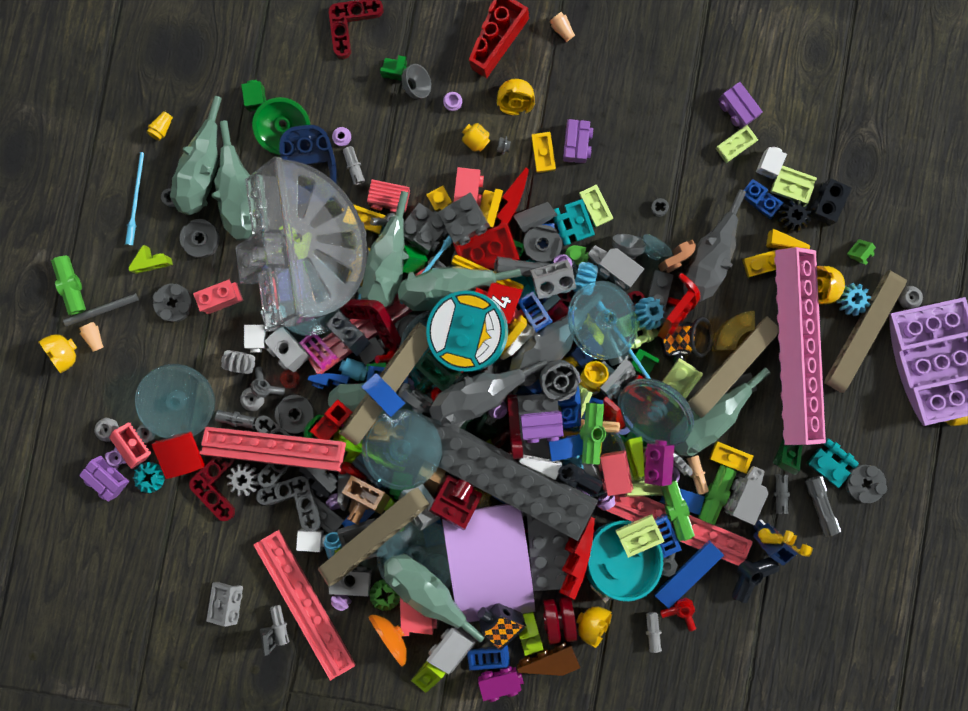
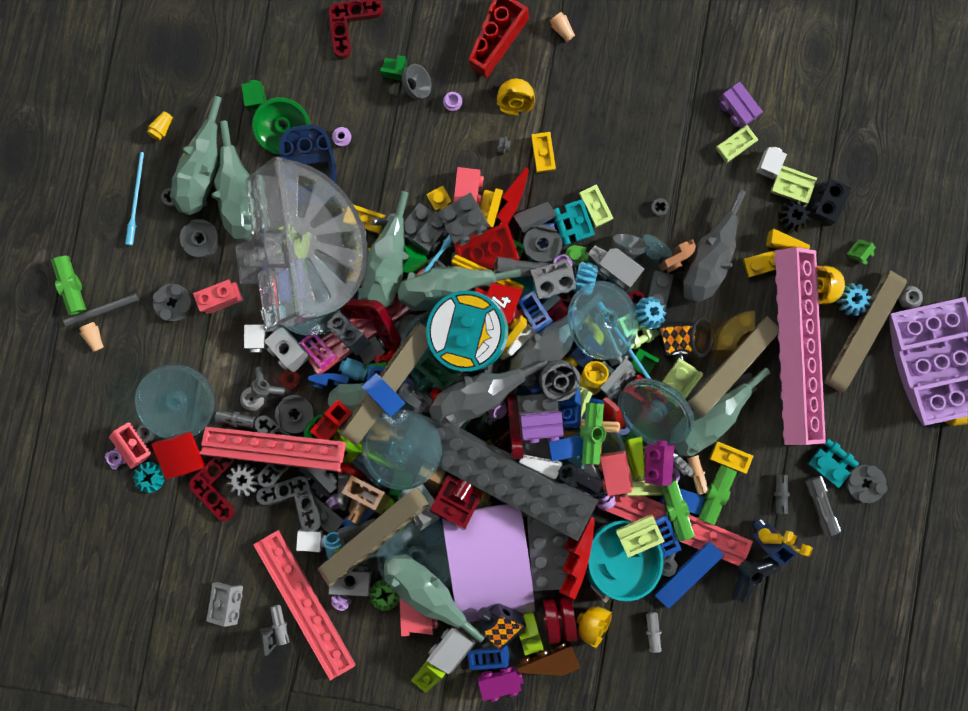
(59, 351): yellow cylinder -> none
(100, 427): light grey plate -> none
(103, 478): medium lavender brick -> none
(144, 261): lime slope -> none
(238, 362): light grey gear -> none
(353, 165): light grey axle -> none
(385, 195): coral brick -> none
(391, 637): orange dish -> none
(475, 137): yellow head -> none
(576, 141): medium lavender brick -> none
(681, 308): red piece -> none
(683, 608): red piece -> none
(747, 496): light grey hinge -> none
(763, 201): blue slope -> none
(788, 457): dark green slope -> none

